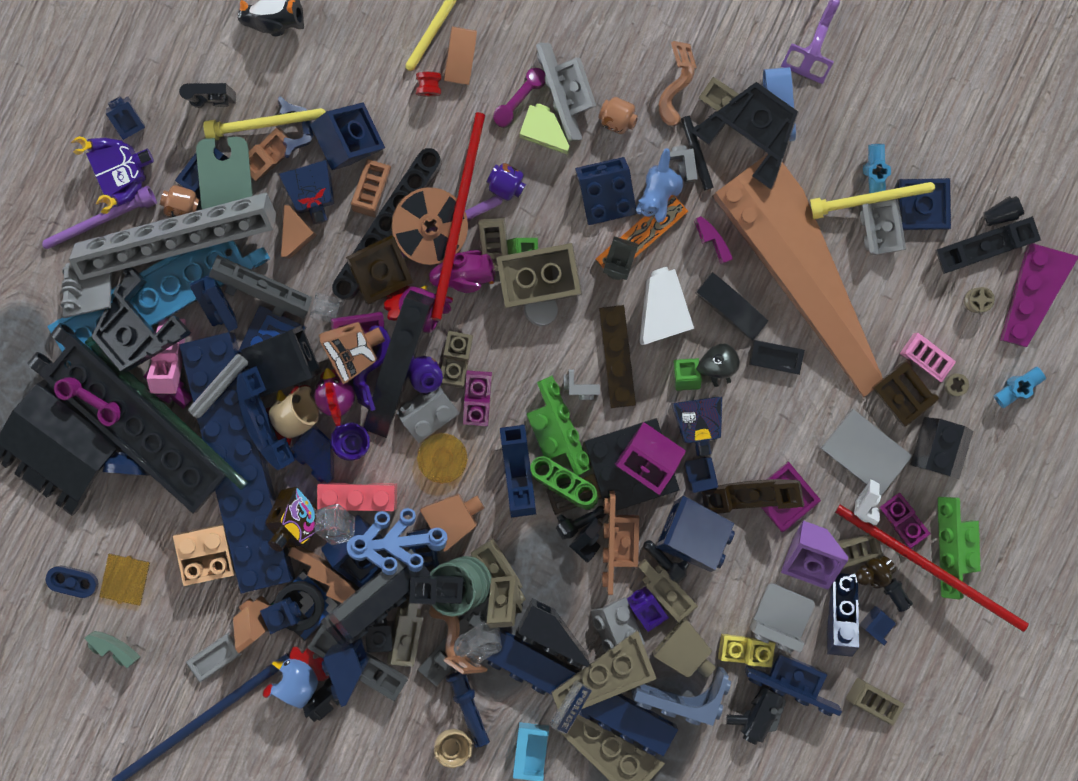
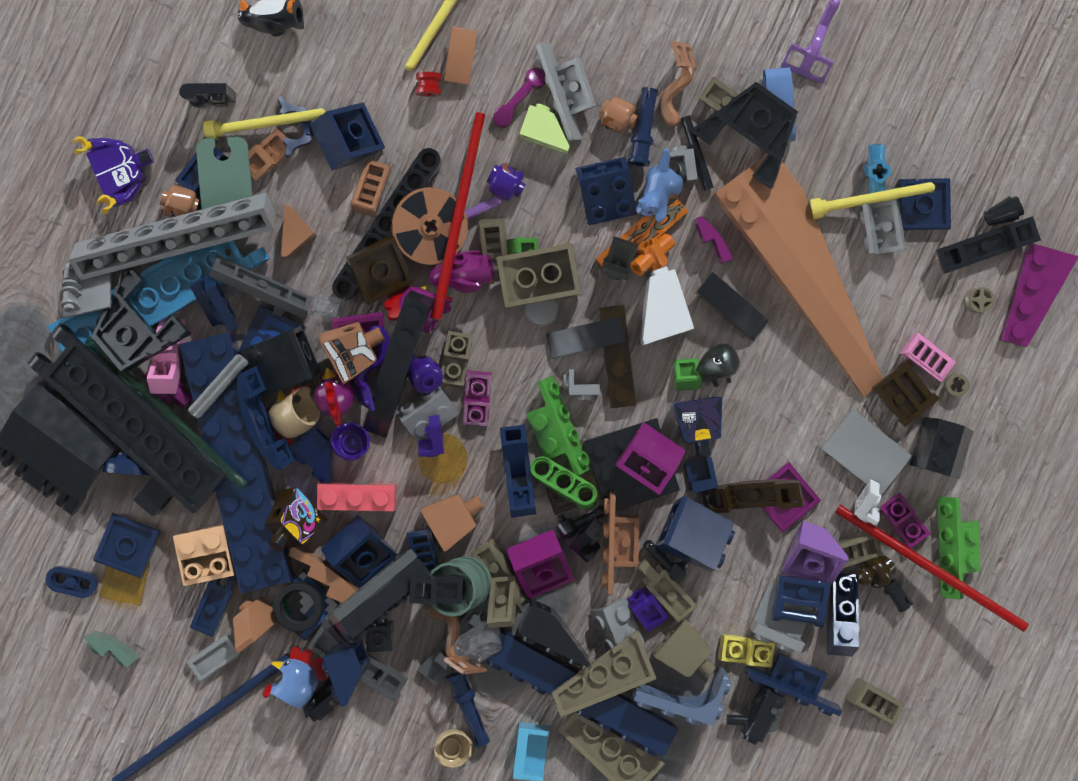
(69, 387): magenta bar -> none
(124, 117): dark blue bracket -> none
(127, 545): none -> dark blue tile
(144, 198): medium lavender piece -> none
(153, 497): none -> black brick
(213, 606): none -> dark blue hinge
(281, 615): dark blue bracket -> none
(310, 189): dark blue torso -> none
(334, 524): clear brick -> none
(393, 543): medium blue plant -> none
(405, 635): dark tan hinge -> none
(434, 441): none -> dark purple bracket
(540, 564): none -> magenta slope
(570, 707): clear slope -> none
(585, 337): none -> black slope
(642, 138): none -> dark blue pin
(652, 254): none -> orange axle
(776, 357): black tile -> none
(801, 592): none -> dark blue plate
(877, 624): dark blue panel -> none
(1029, 381): dark azure axle -> none

